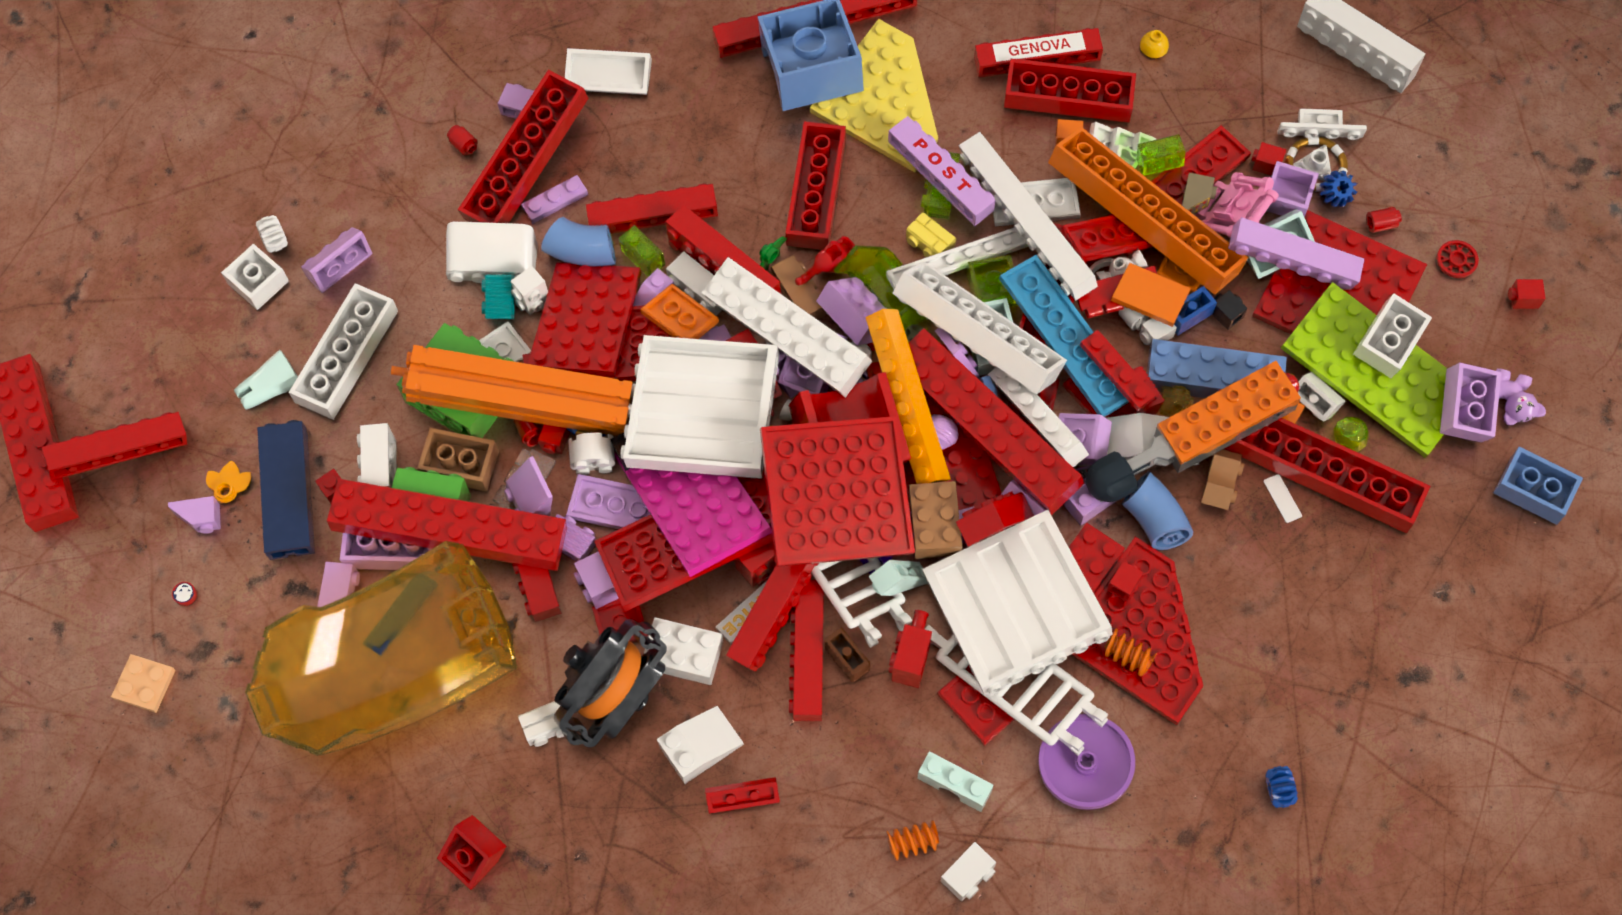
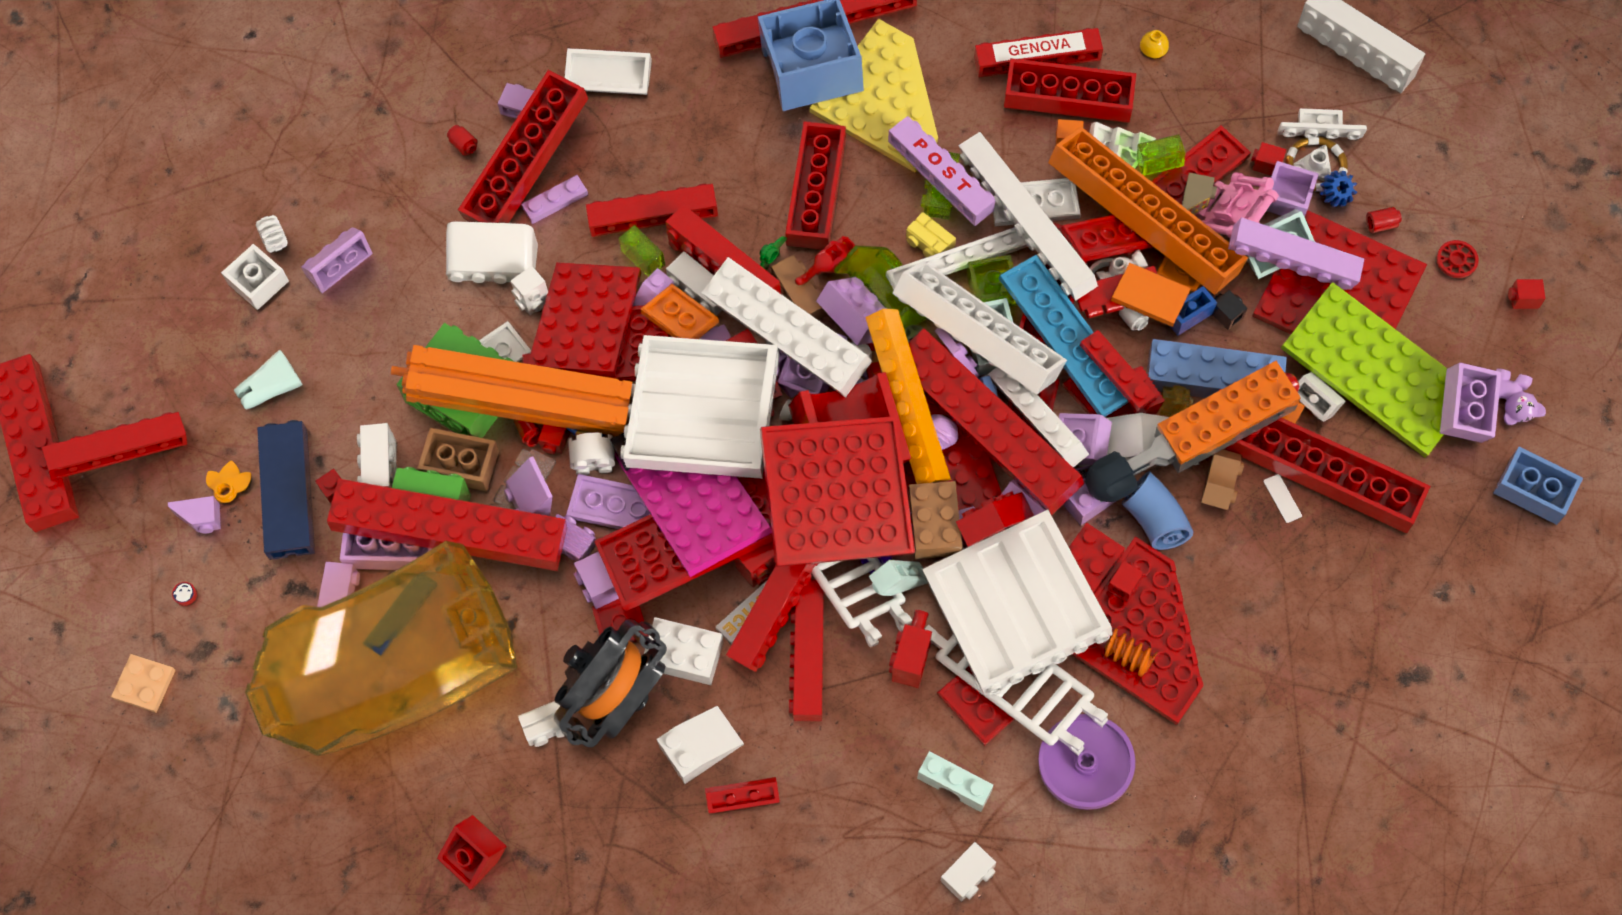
(343, 351): white brick -> none
(499, 299): teal brick -> none
(539, 591): red brick -> none
(579, 243): medium blue brick -> none
(847, 654): reddish brown brick -> none
(913, 840): orange piece -> none
(1156, 330): white brick -> none
(1281, 786): blue gear -> none
(1351, 433): clear neon green hair -> none
(1392, 335): white brick -> none

